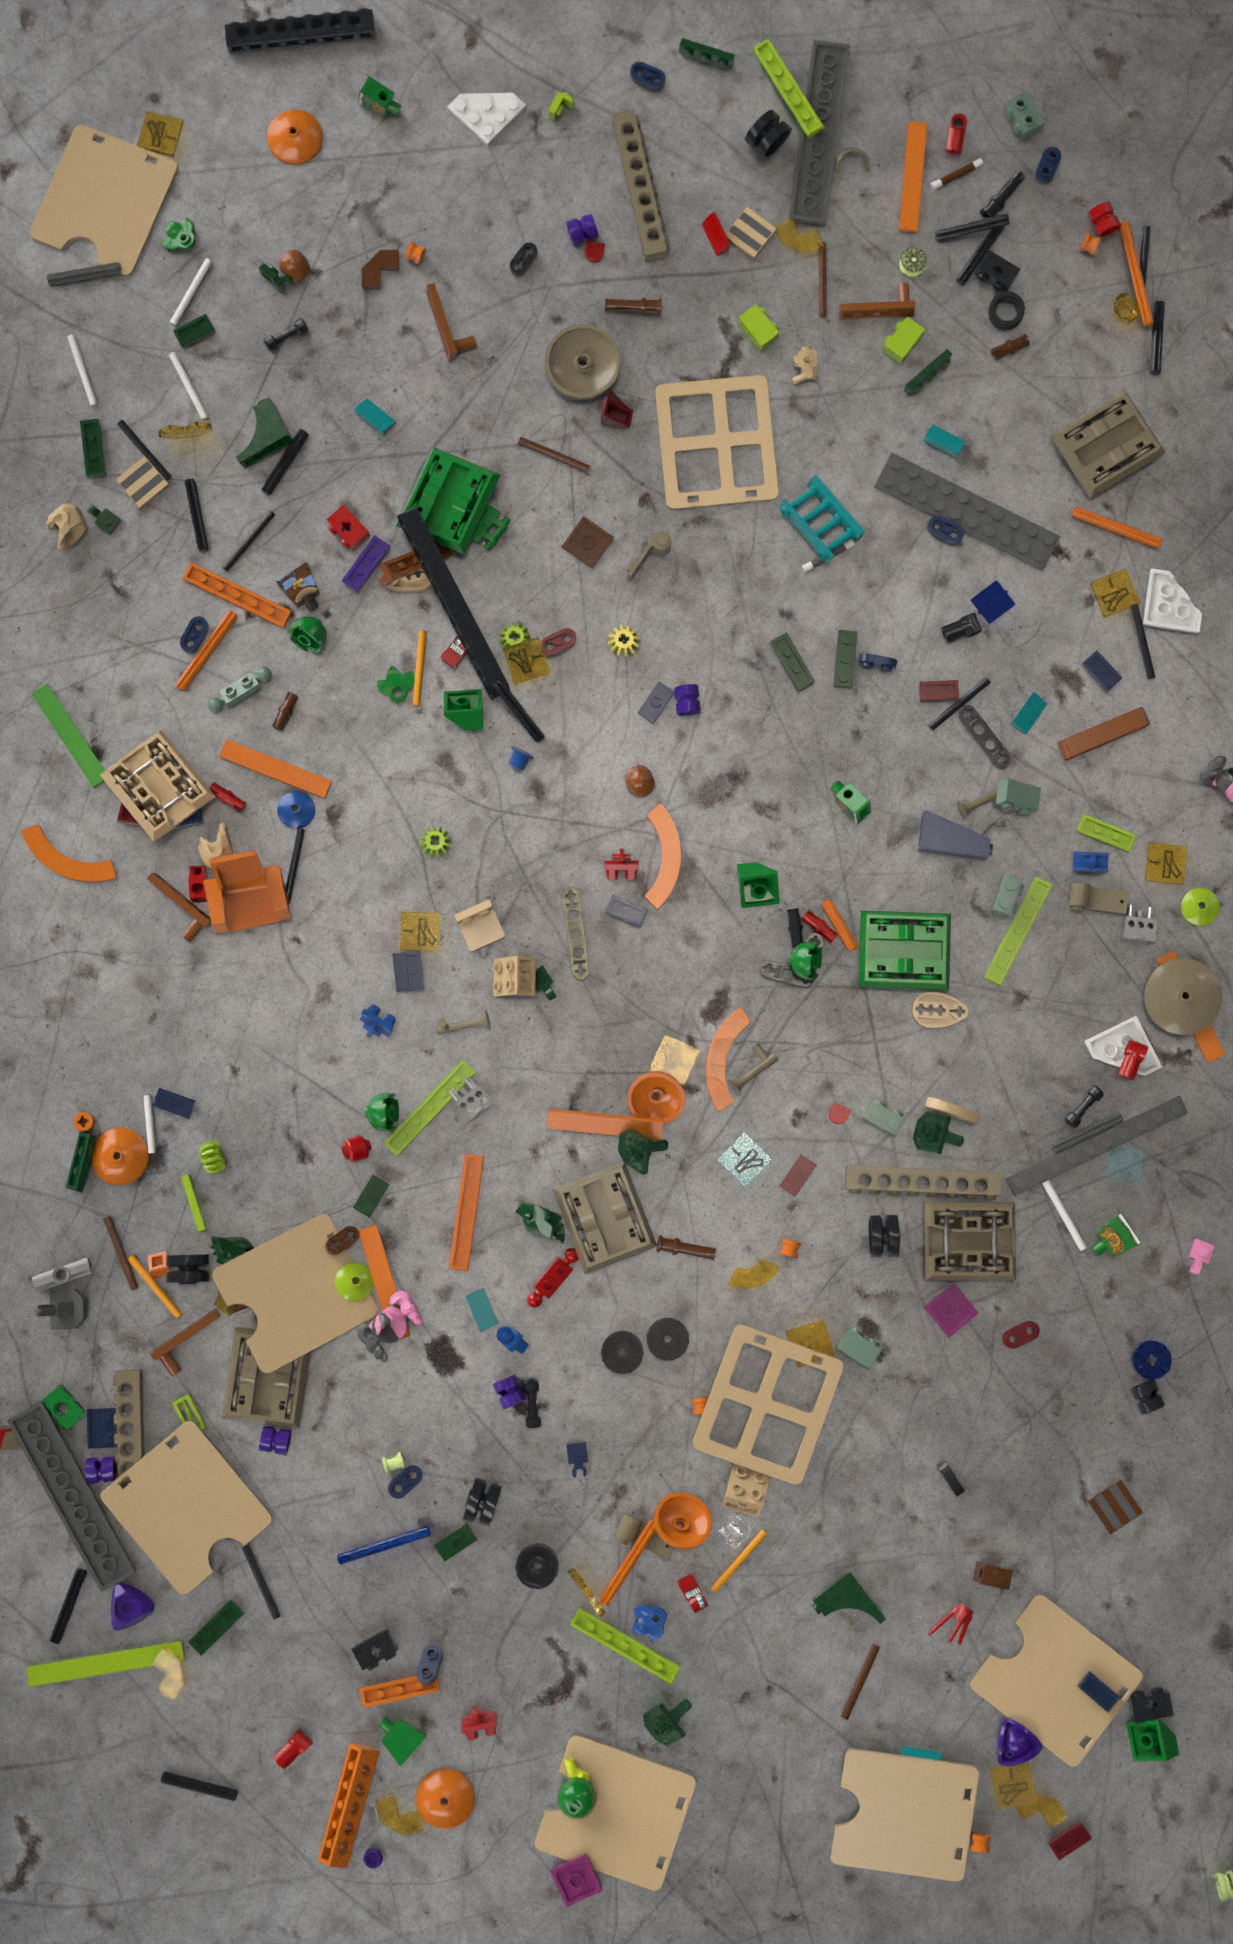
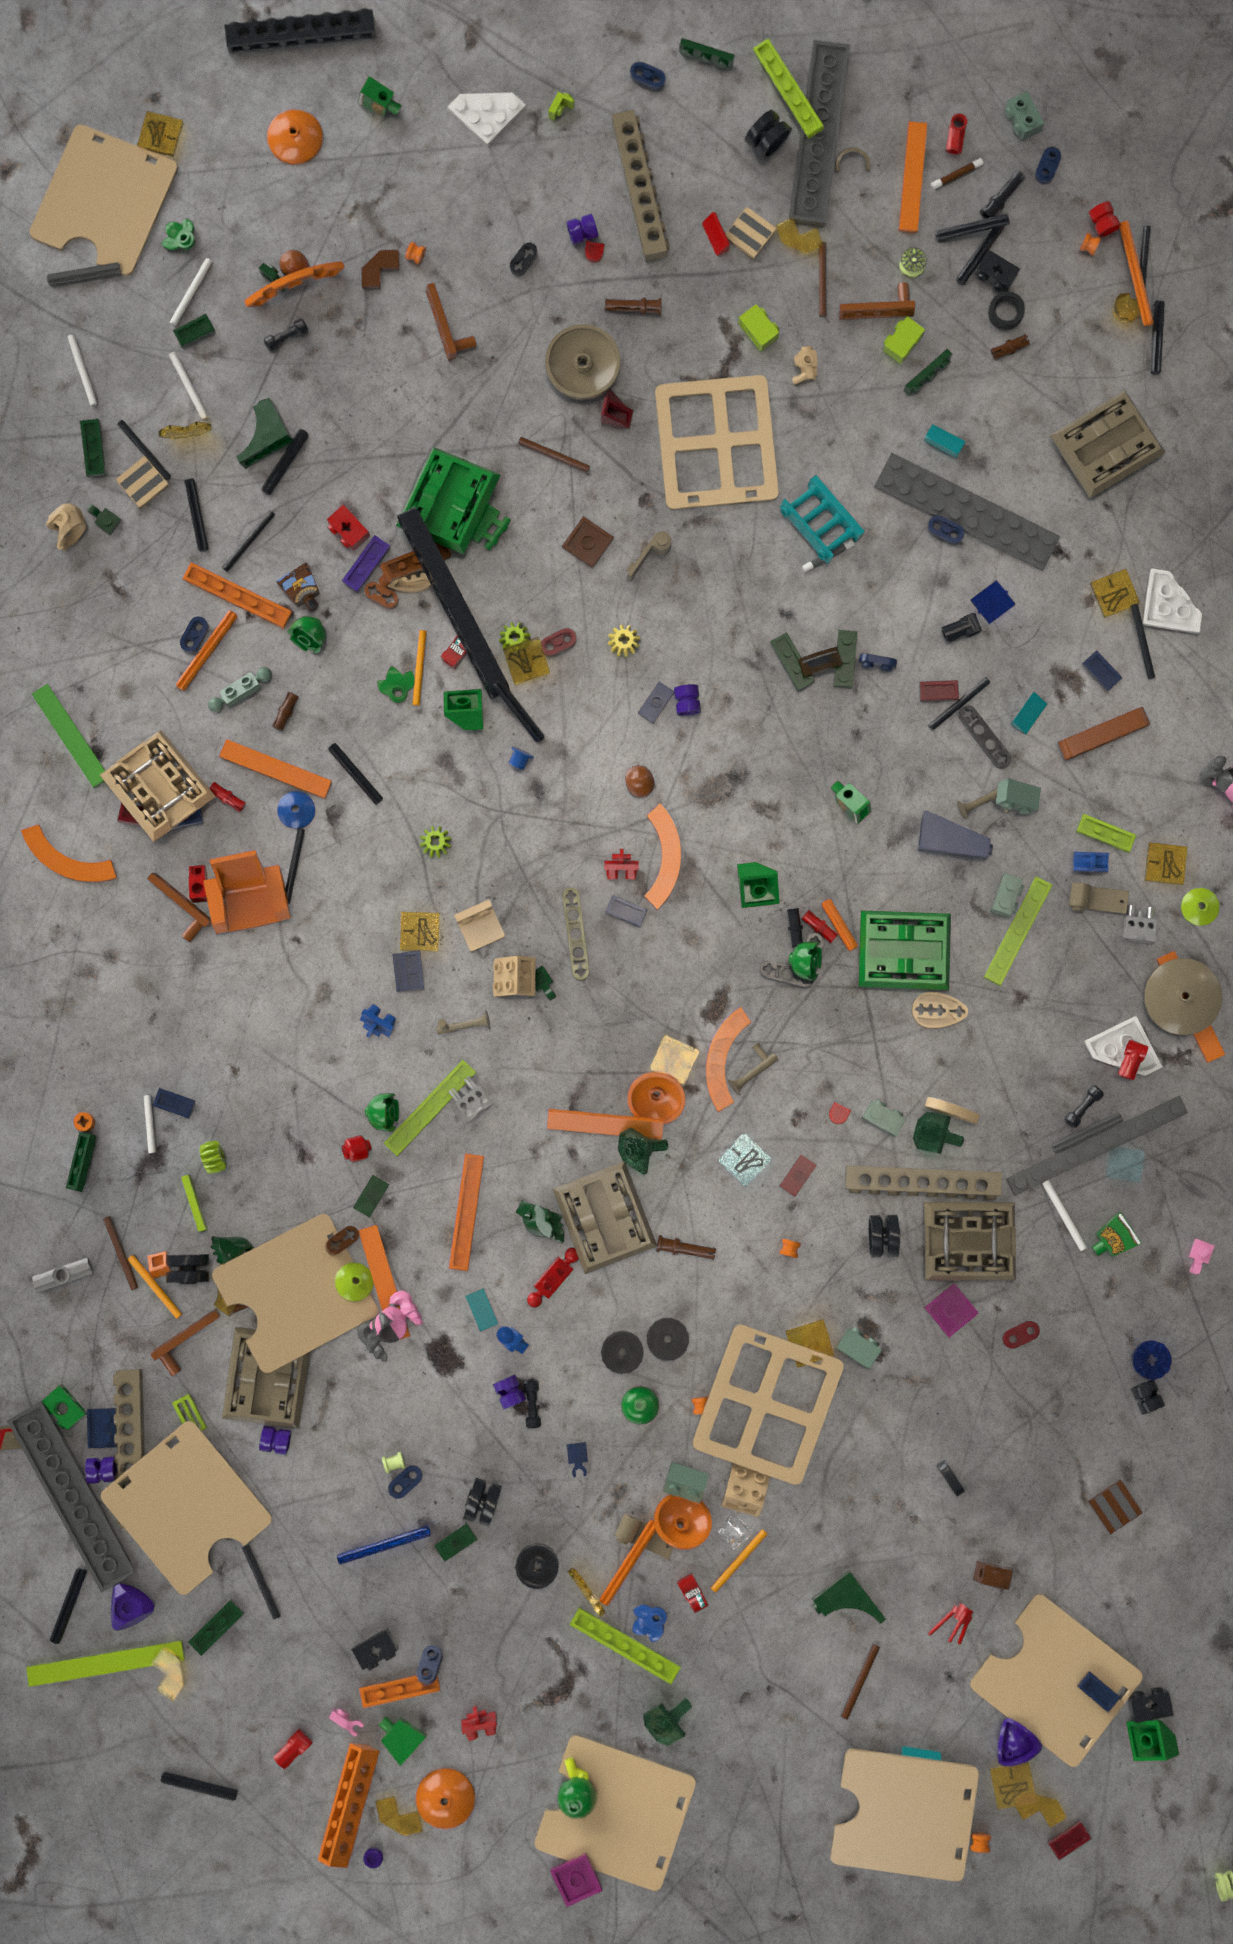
(65, 1309): dark grey piece -> none
(133, 1156): orange dish -> none
(217, 849): tan helmet -> none
(294, 279): none -> orange tile
(341, 1718): none -> bright pink plate
(355, 773): none -> black axle
(374, 416): teal slope -> none
(383, 592): none -> dark orange beam
(640, 1405): none -> green cylinder
(685, 1482): none -> sand green brick
(753, 1276): clear yellow tile -> none
(820, 661): none -> dark brown slope
(1117, 527): orange axle -> none

